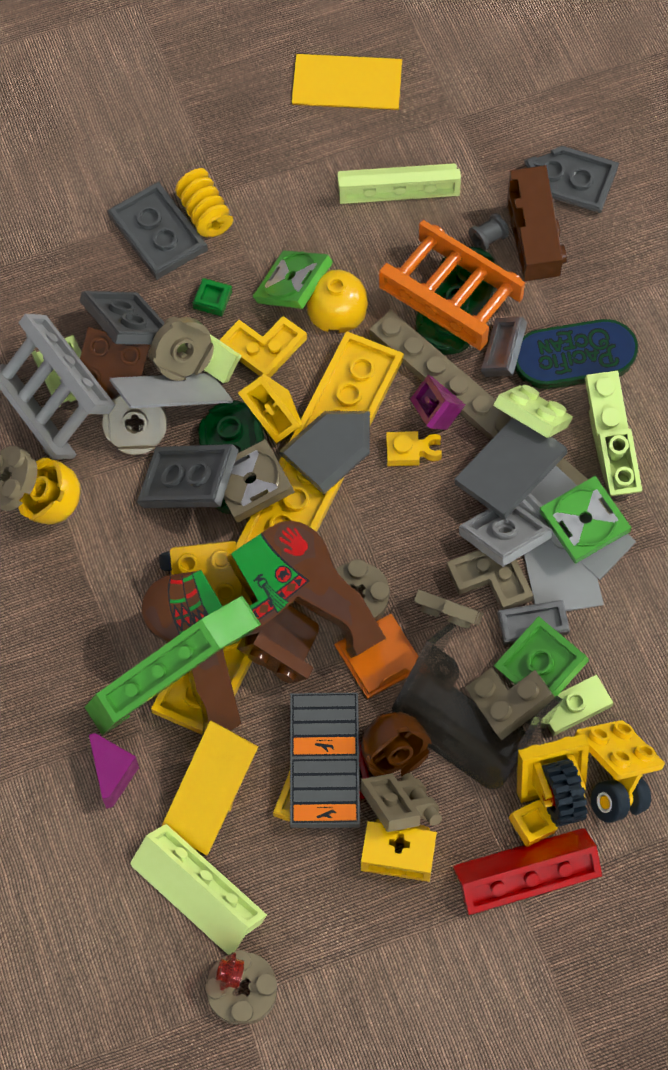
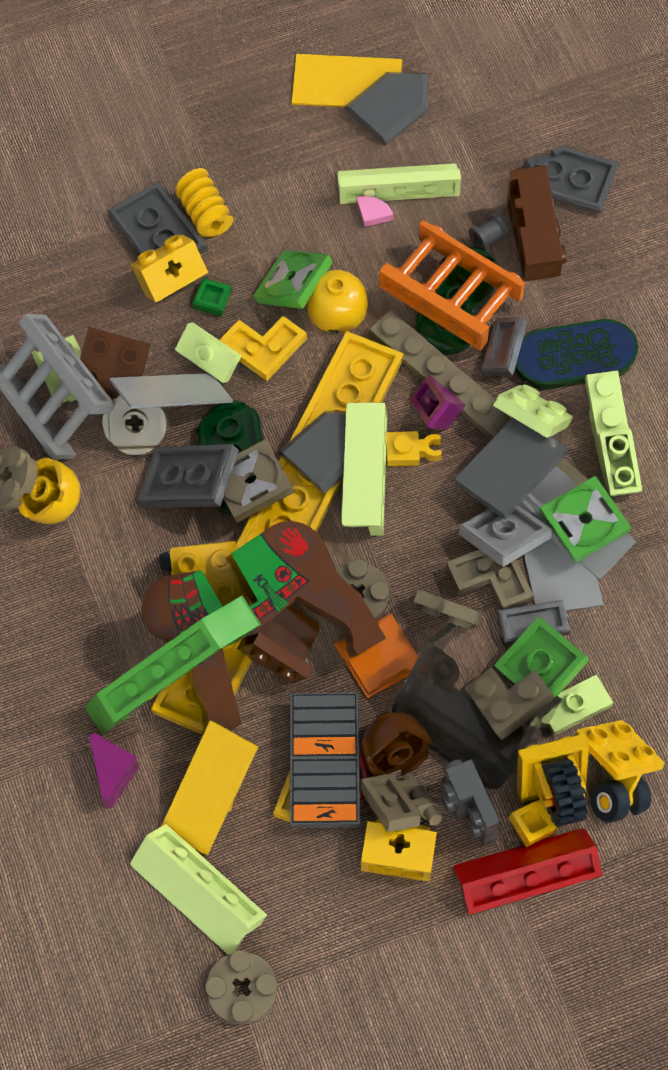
(123, 316): dark grey tile -> none
(170, 337): dark tan plate -> none
(184, 267): none -> yellow brick
(230, 972): clear red plate -> none
(271, 406): yellow slope -> none
(365, 466): none -> yellowish green panel
(373, 210): none -> bright pink tile
(391, 104): none -> dark grey tile
(467, 797): none -> dark grey plate

